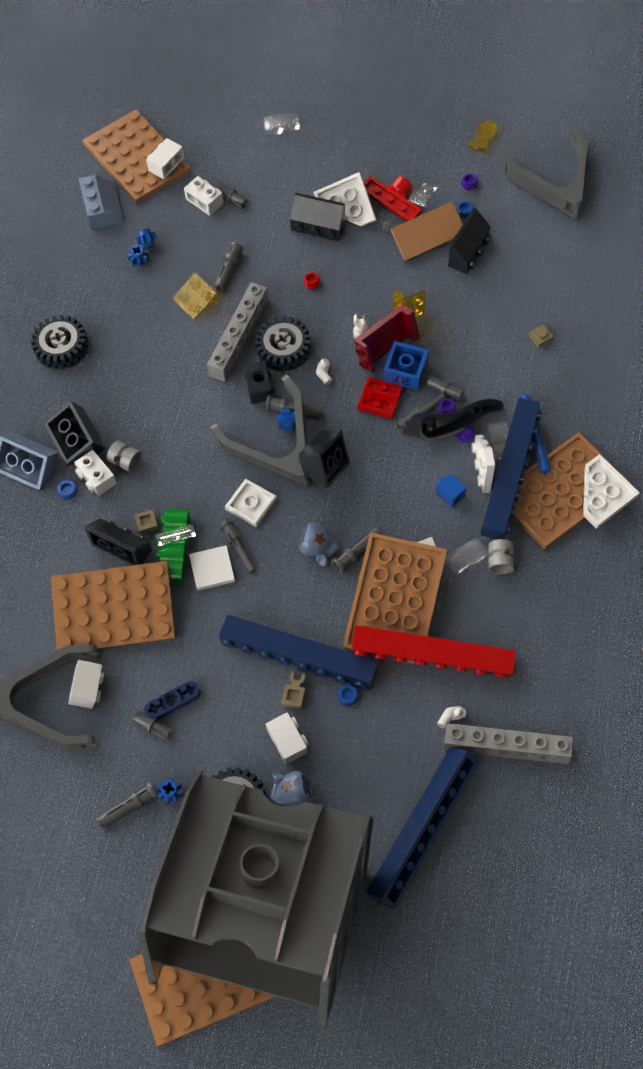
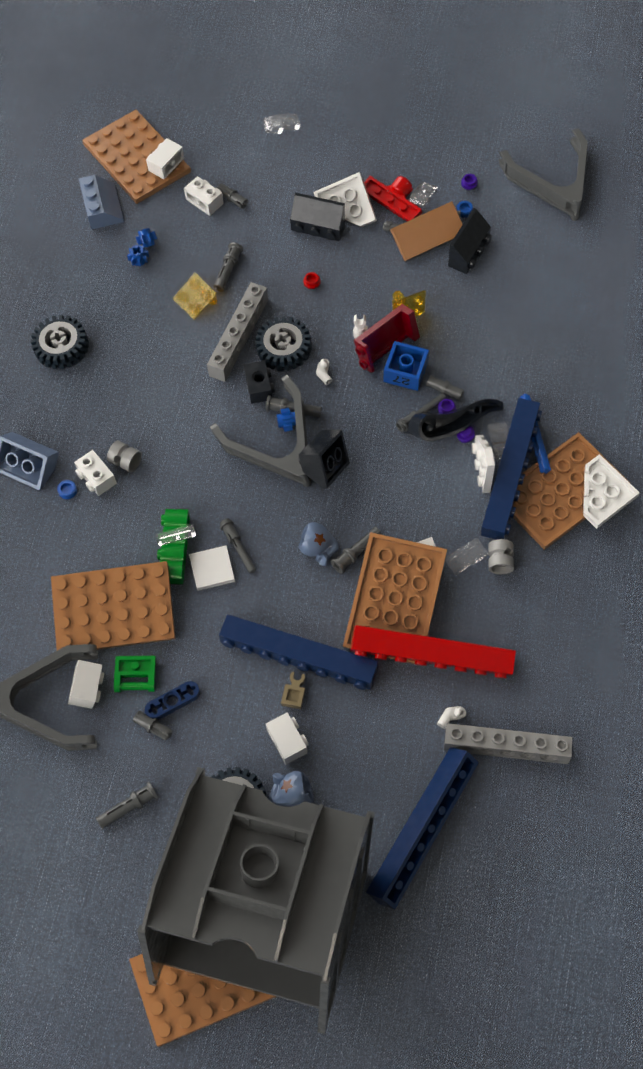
(73, 433): black slope -> none
(118, 541): black slope -> none
(135, 667): none -> green plate
(146, 521): dark tan plate -> none
(166, 786): blue gear -> none
(250, 502): white tile -> none
(347, 695): blue tile -> none
(380, 398): red slope -> none
(450, 490): blue brick -> none
(485, 130): clear yellow piece -> none
(540, 336): dark tan plate -> none

